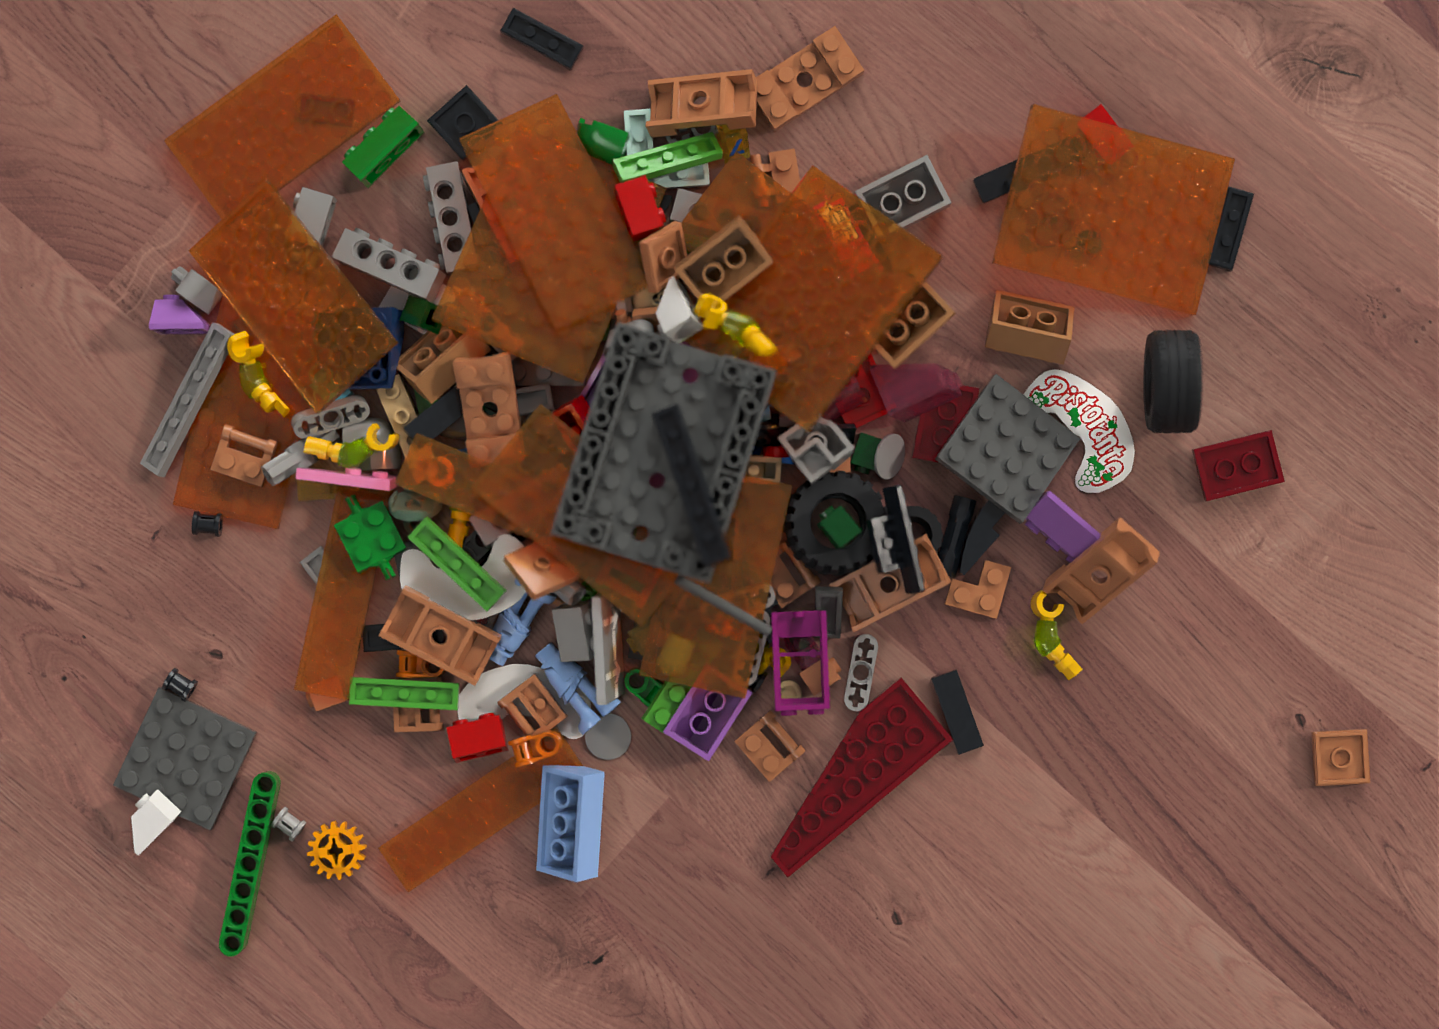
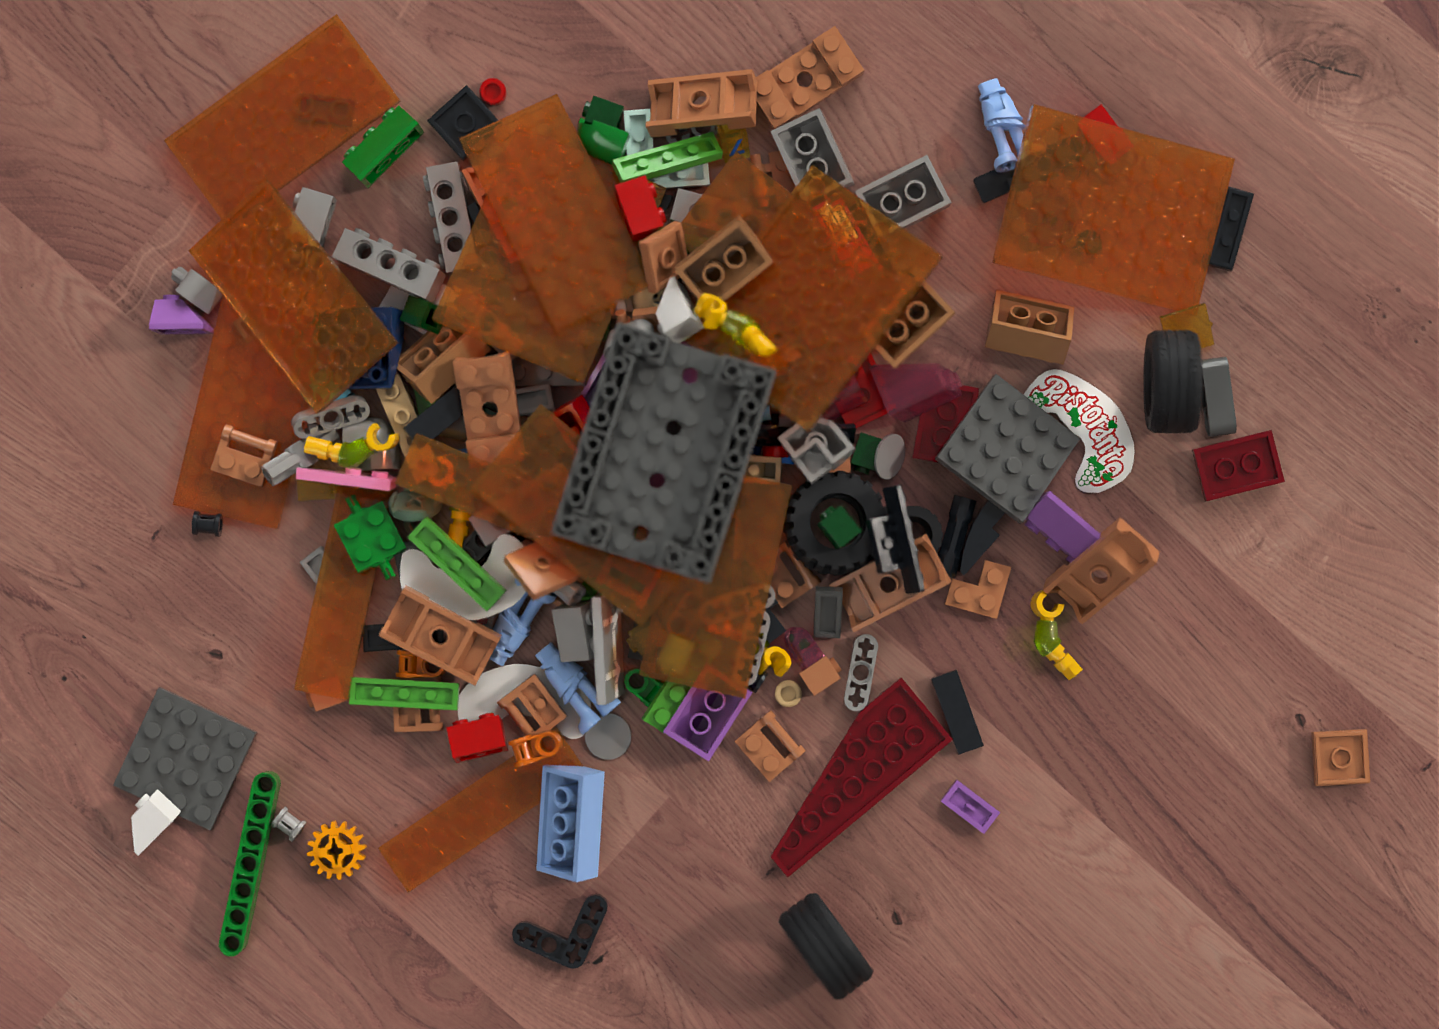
(179, 684): black bush -> none
(187, 400): light grey plate -> none
(252, 375): yellow piece -> none
(493, 92): none -> red tile
(542, 38): black tile -> none
(564, 944): none -> black beam
(603, 111): none -> dark green brick
(692, 486): black tile -> none
(722, 605): dark grey bar -> none
(800, 625): magenta door -> none
(809, 143): none -> light grey slope
(825, 946): none -> black tyre
(970, 806): none -> medium lavender plate
(1001, 116): none -> light blue piece
(1191, 318): none -> clear yellow piece
(1217, 397): none -> dark grey beam

